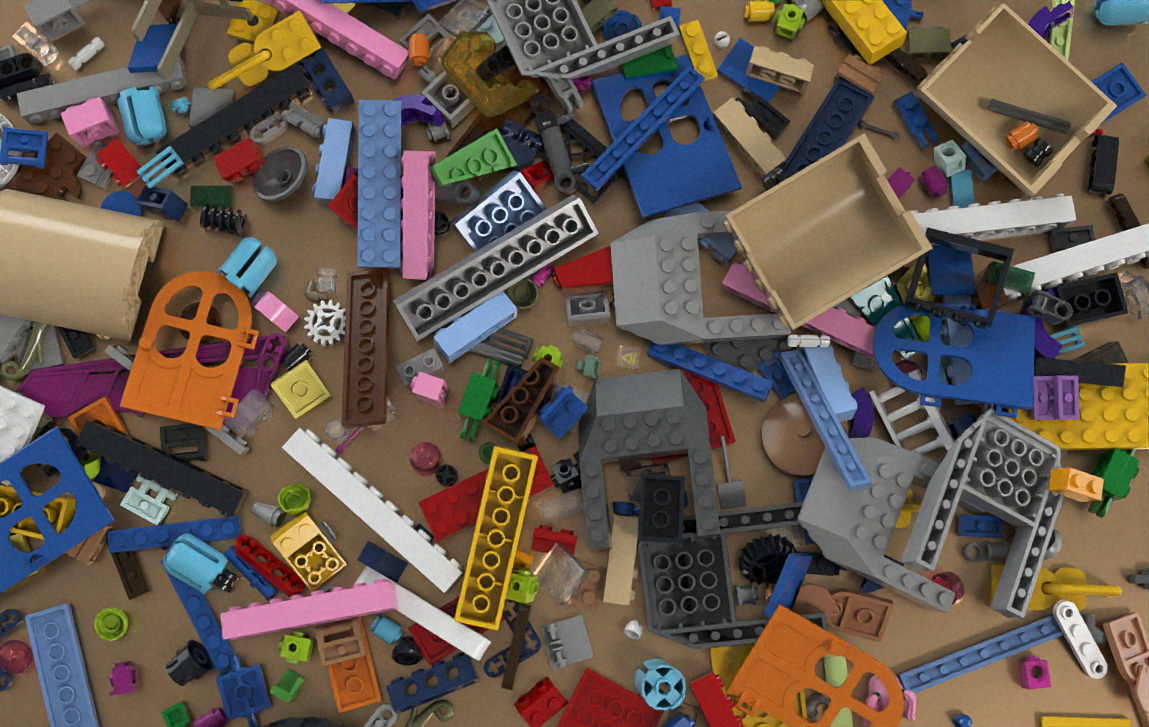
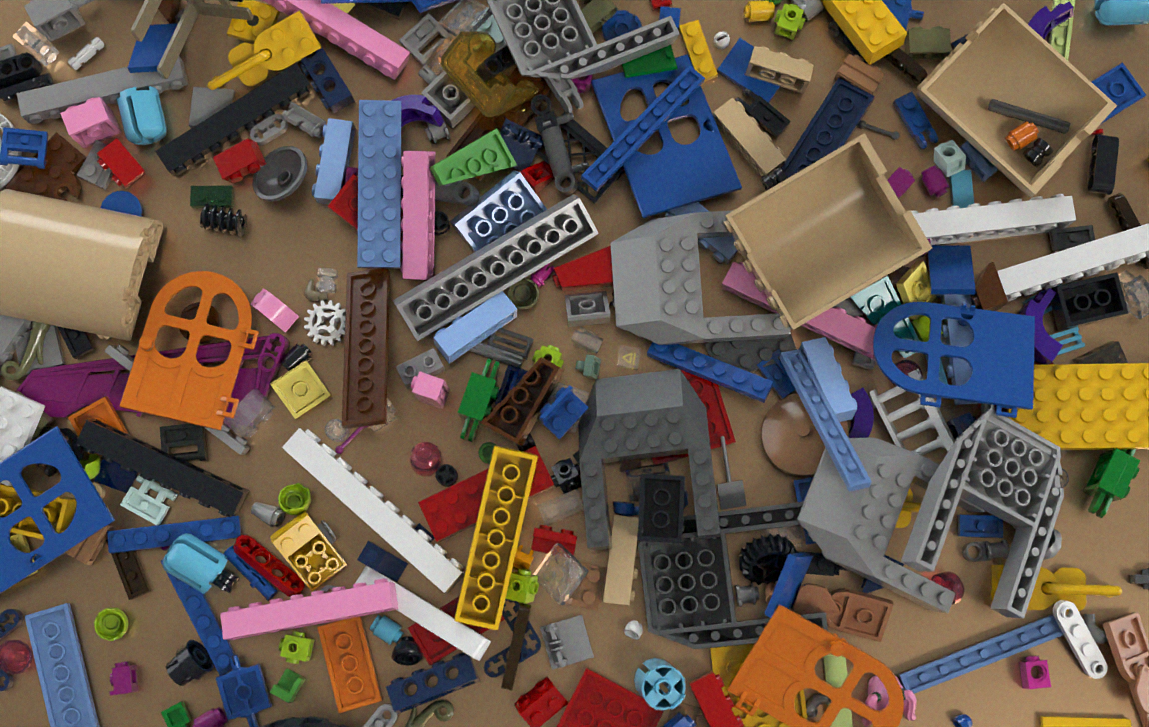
(154, 161): medium azure tile -> none
(162, 203): dark blue slope -> none
(181, 105): medium azure plate -> none
(241, 258): medium azure cylinder -> none
(340, 649): medium nougat plate -> none
(419, 49): orange brick -> none
(808, 340): white axle -> none
(968, 245): black window -> none
(1016, 279): clear green plate -> none
(1046, 306): dark grey piece -> none
(1055, 398): medium lavender slope -> none
(1076, 484): light orange brick -> none
(1087, 372): black tile -> none

